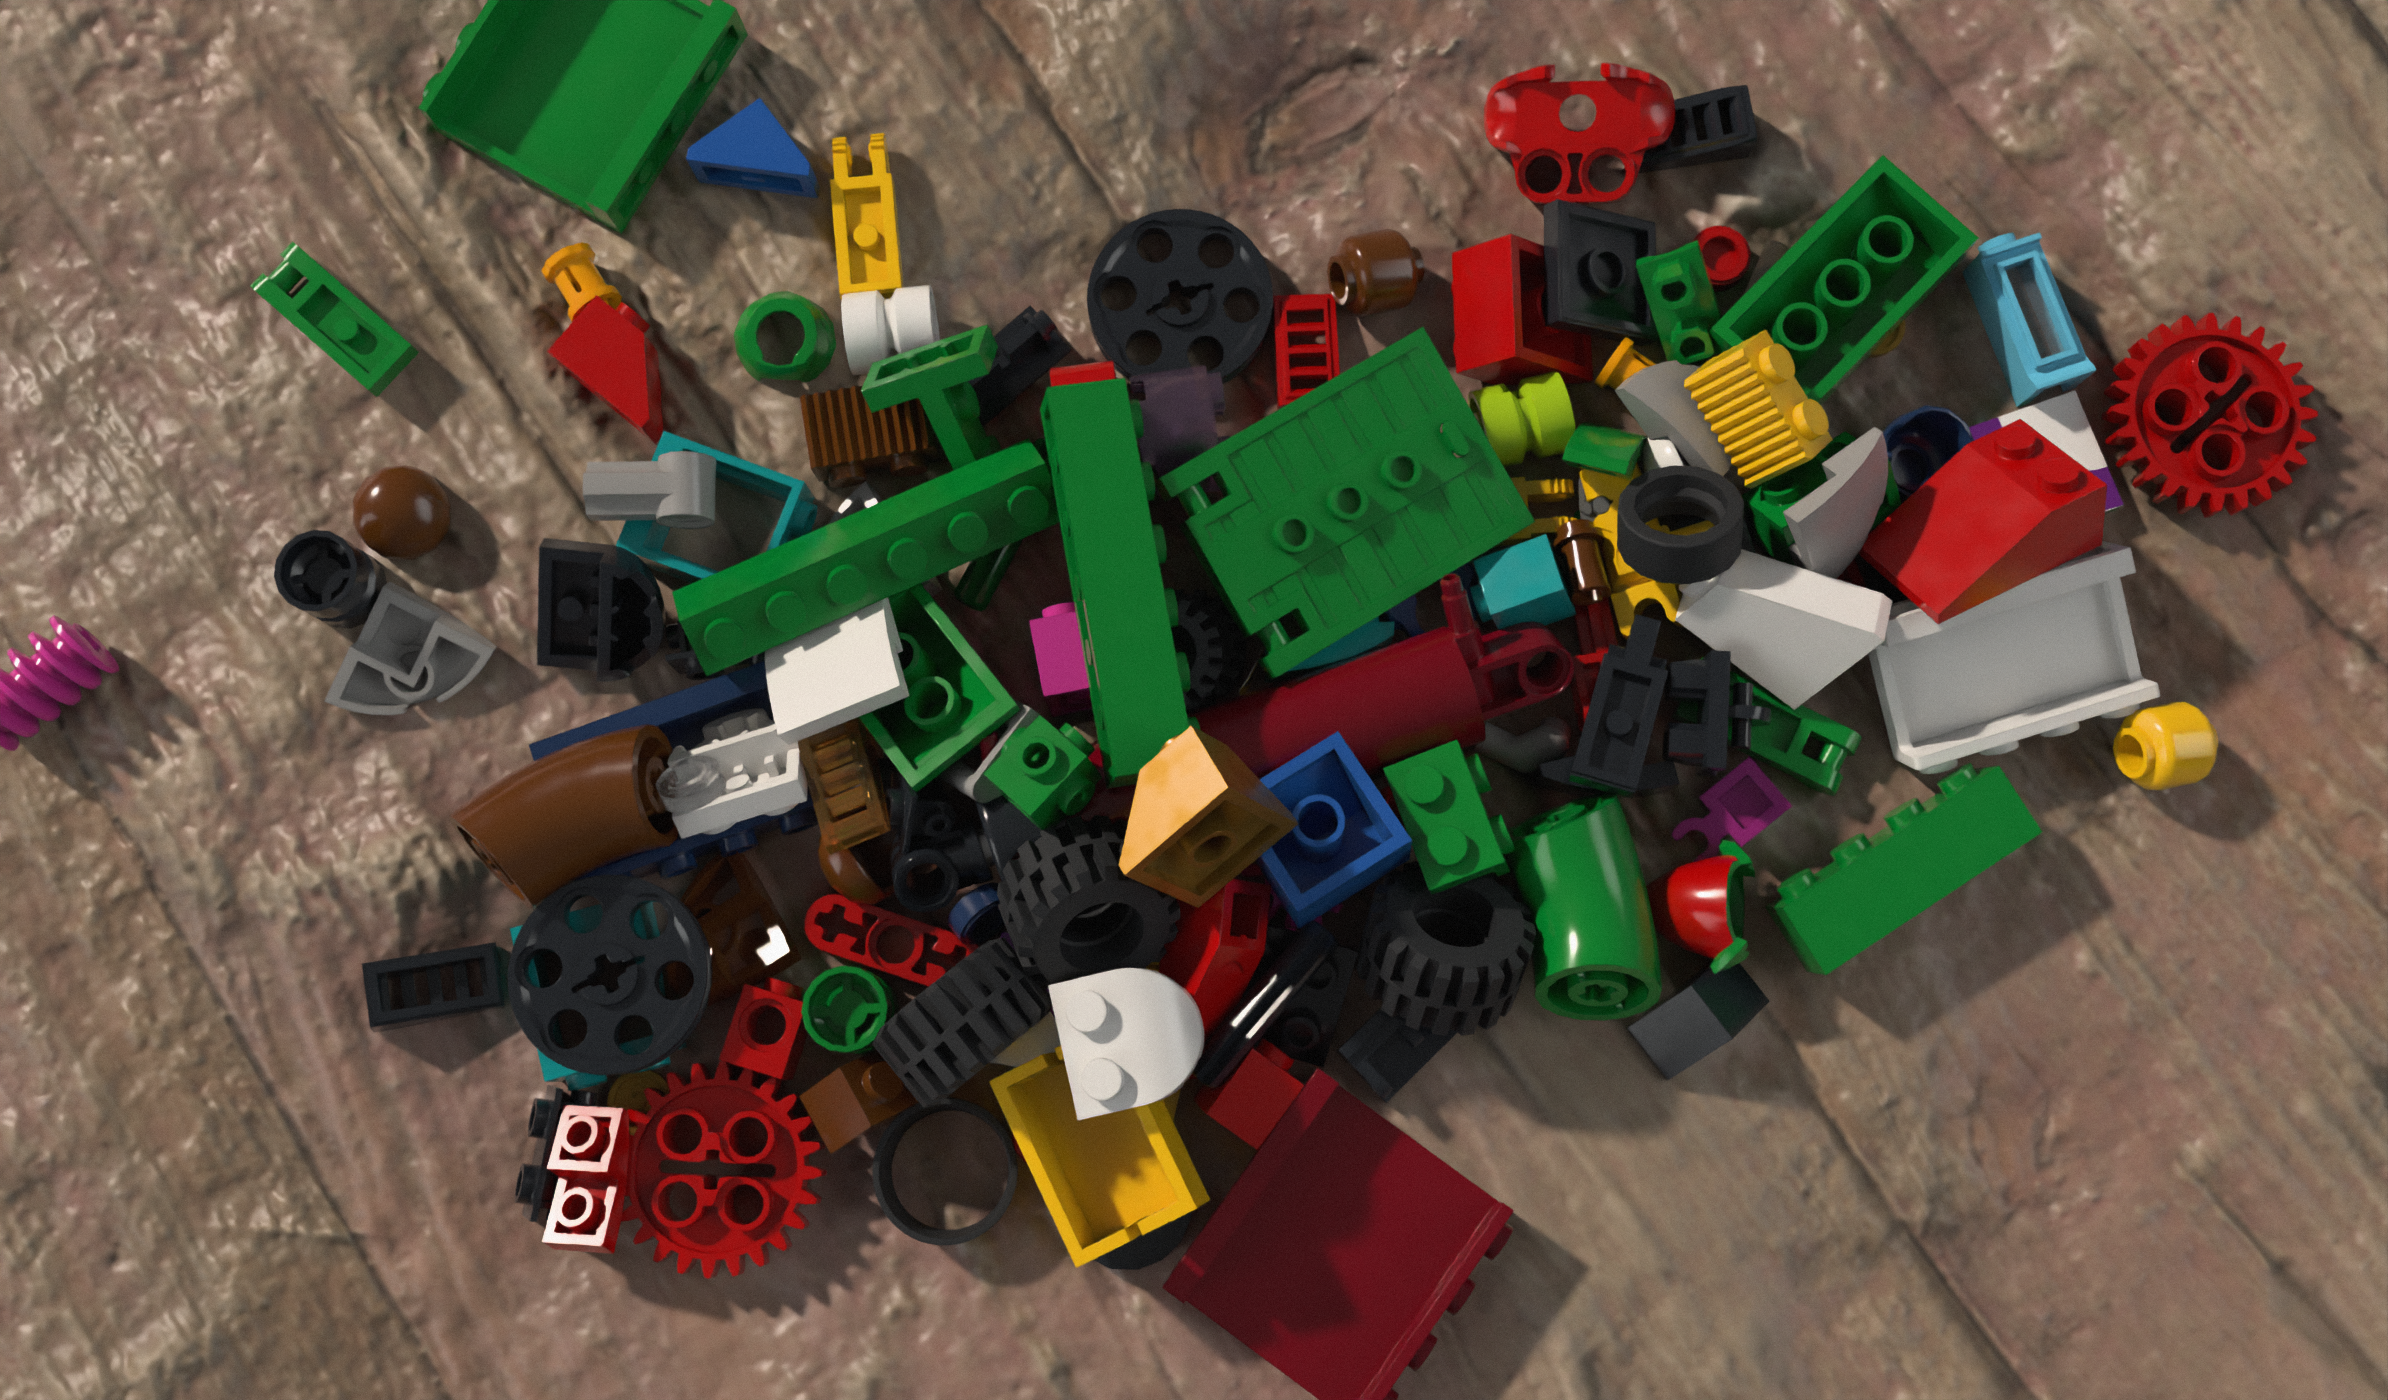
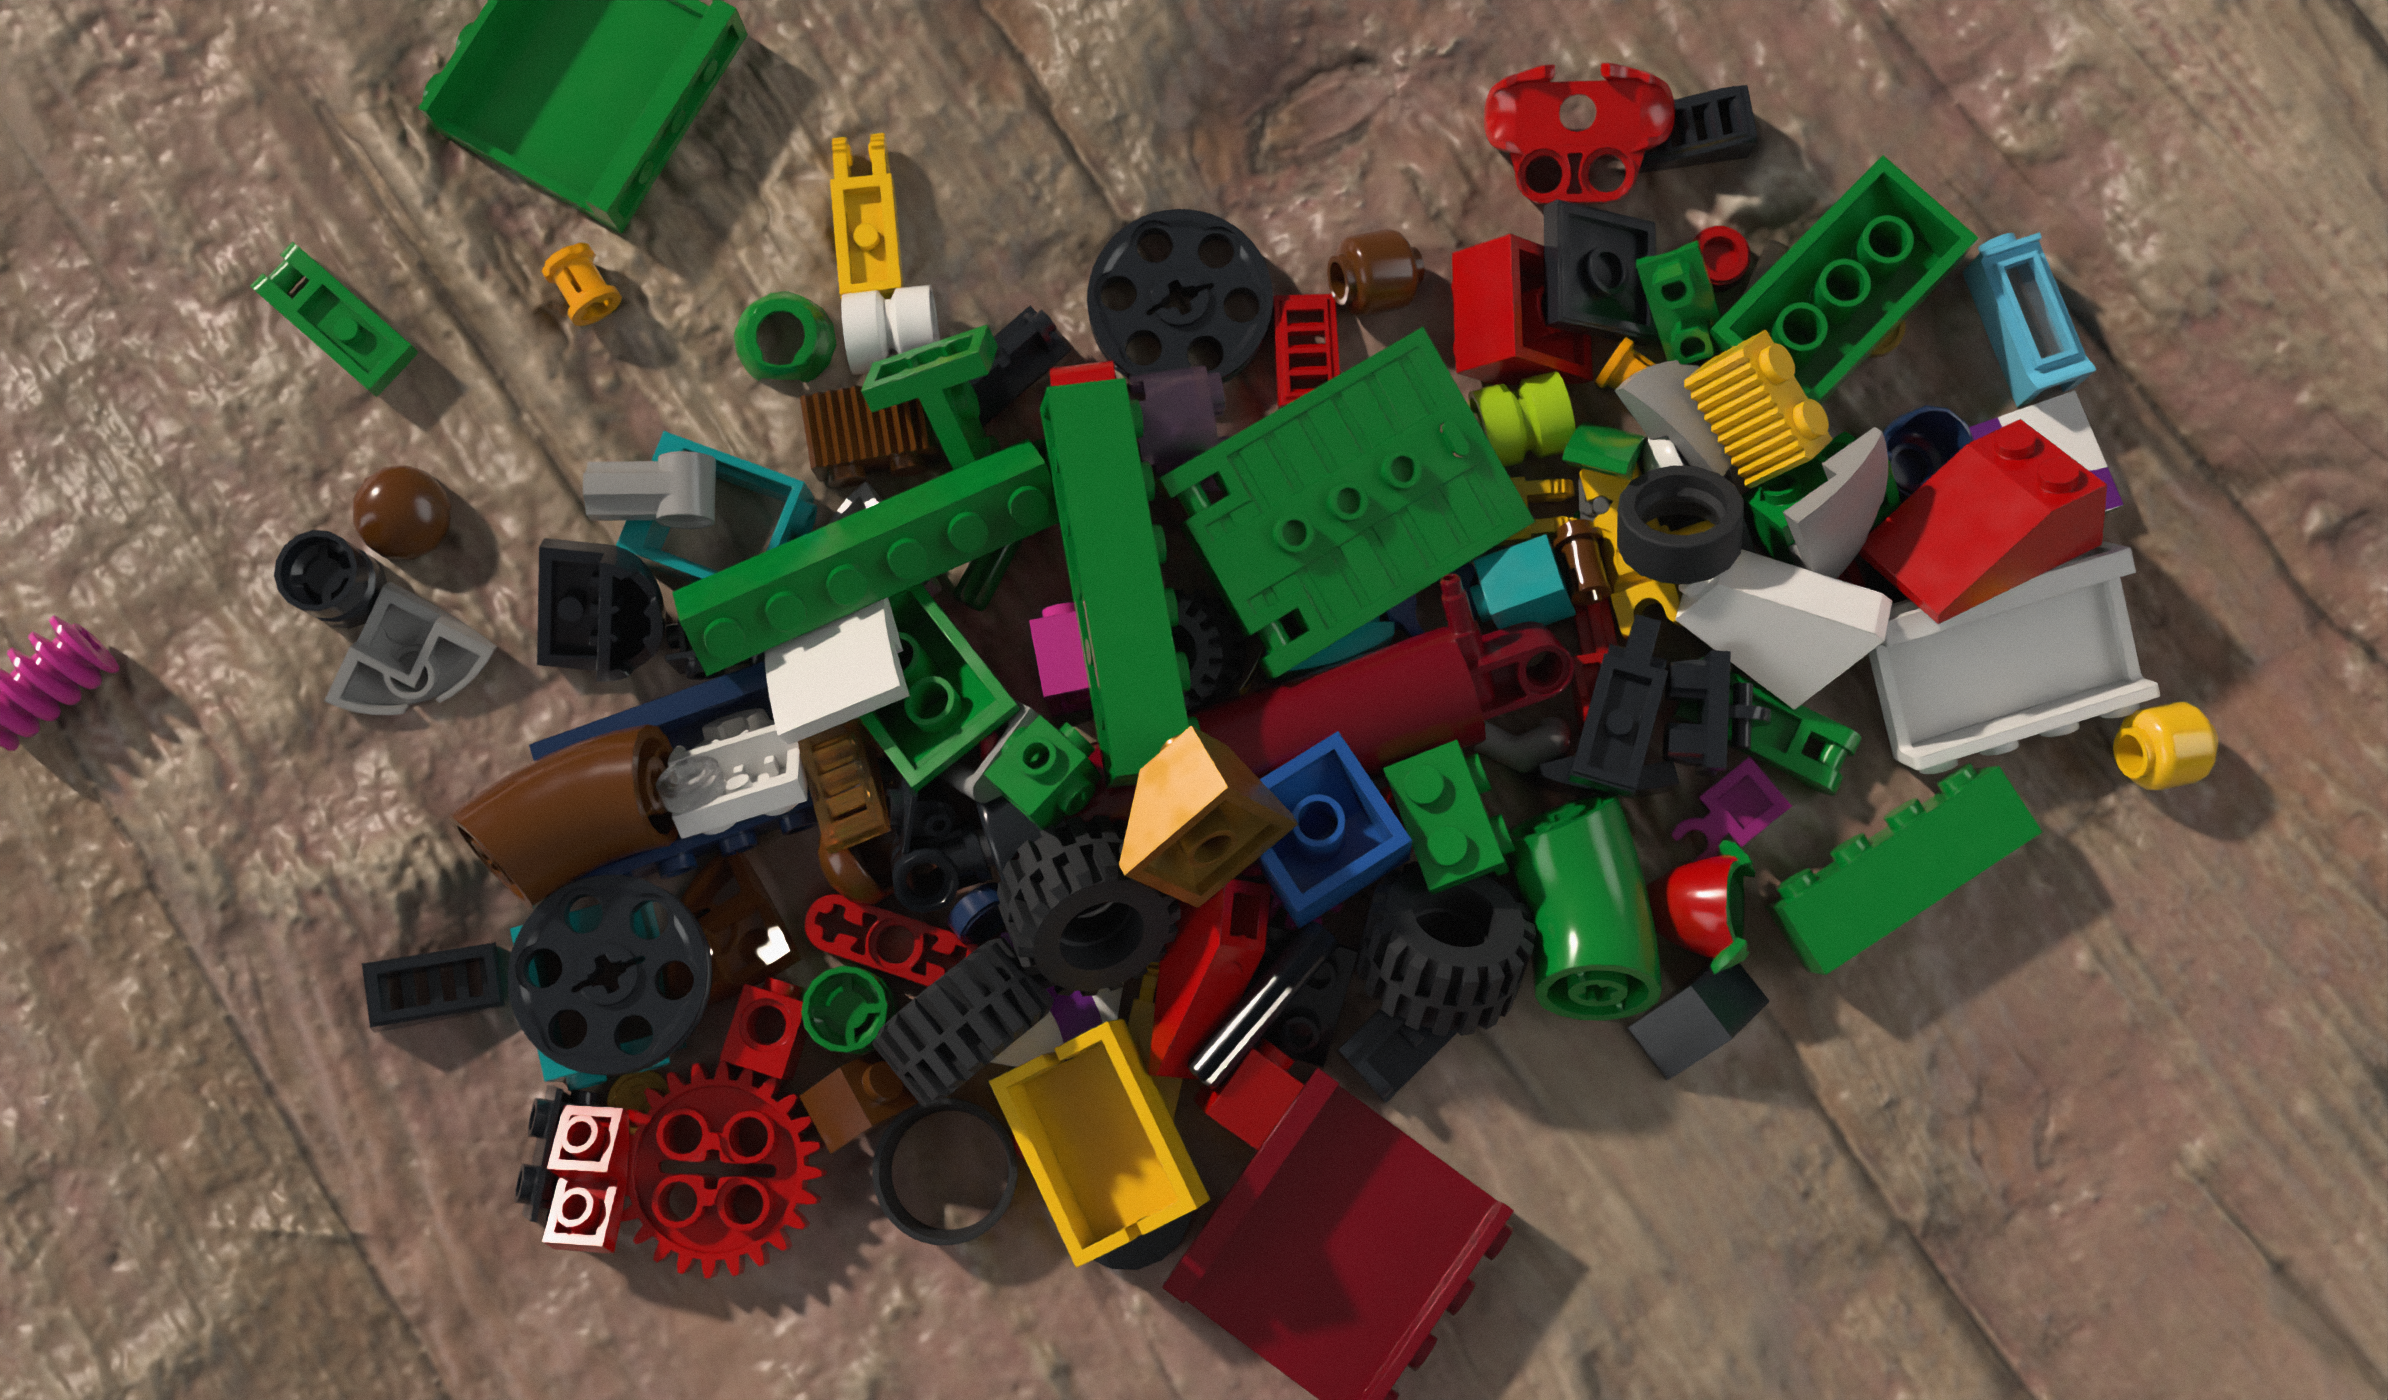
(615, 362): red slope -> none
(754, 155): blue slope -> none
(1125, 1038): white slope -> none
(2249, 456): red gear -> none

